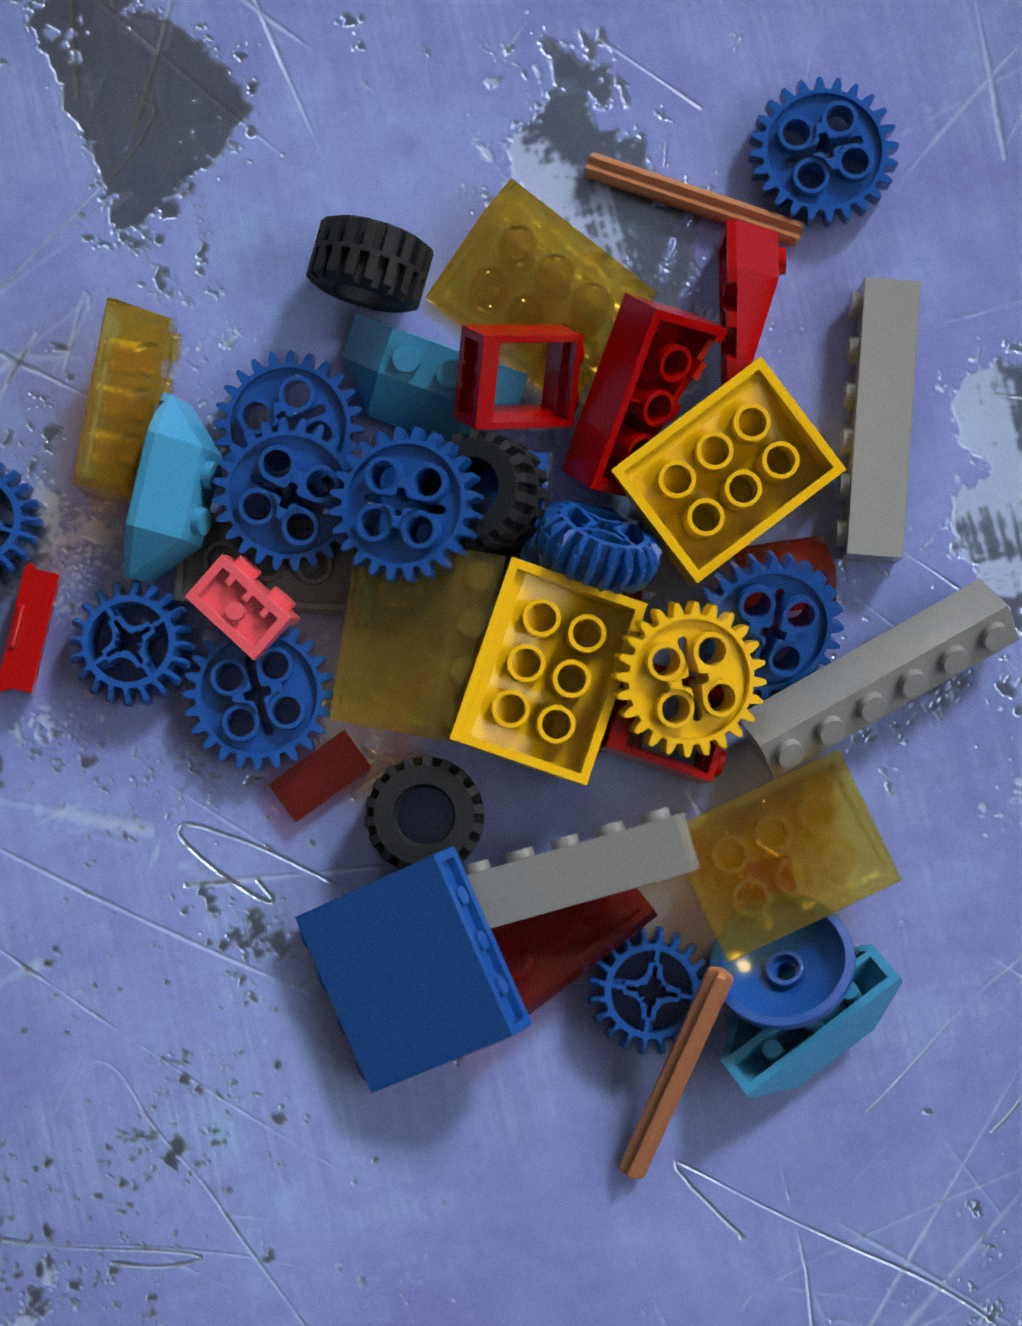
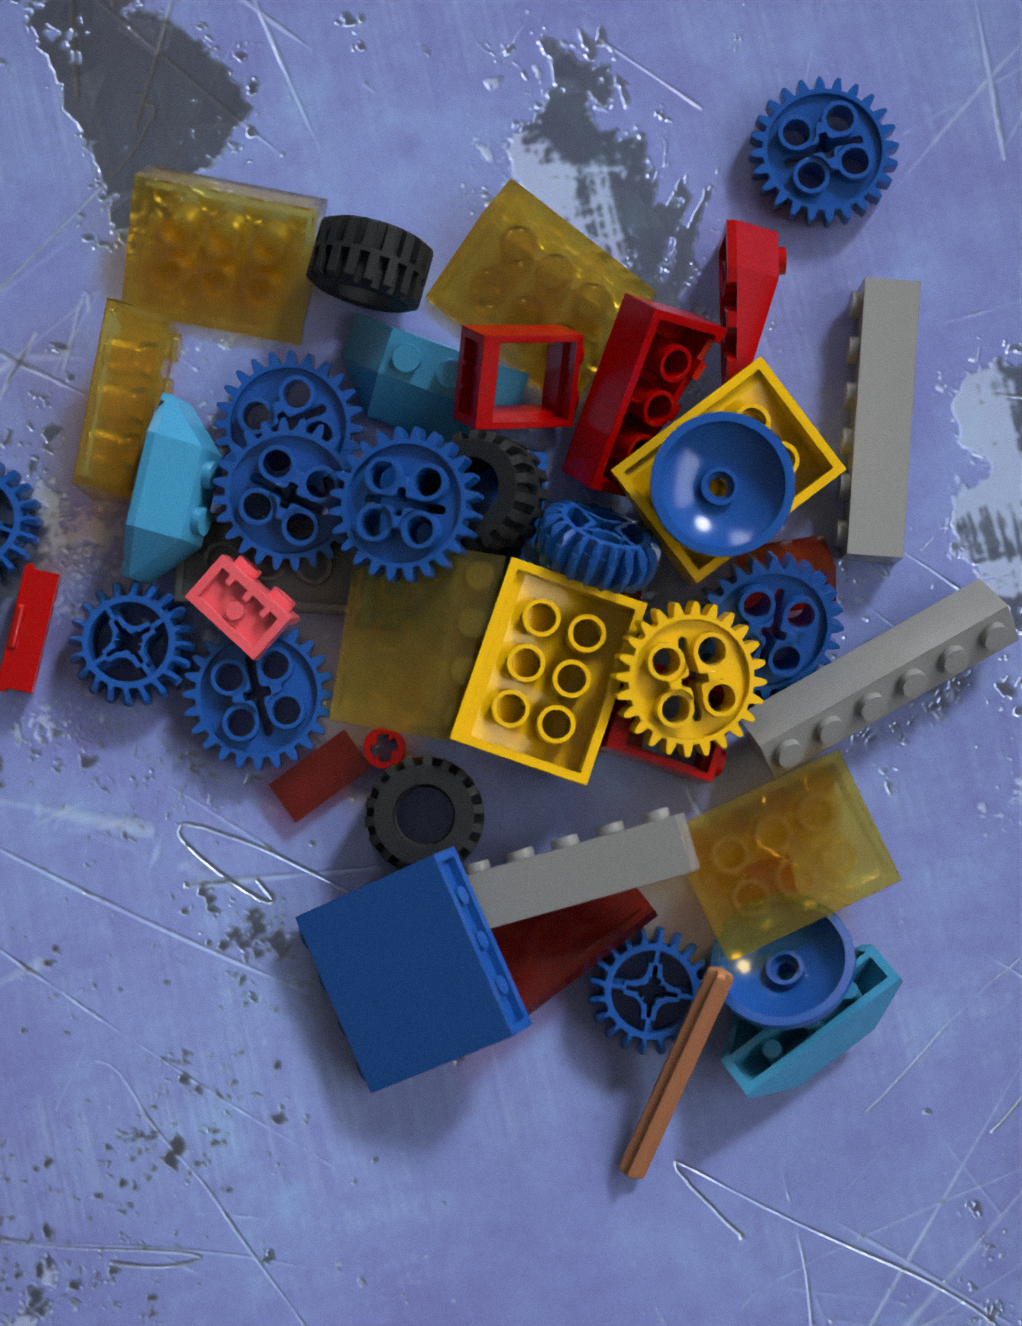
(221, 253): none -> clear yellow slope
(372, 740): none -> red bush
(688, 197): nougat axle -> none
(755, 477): none -> blue dish

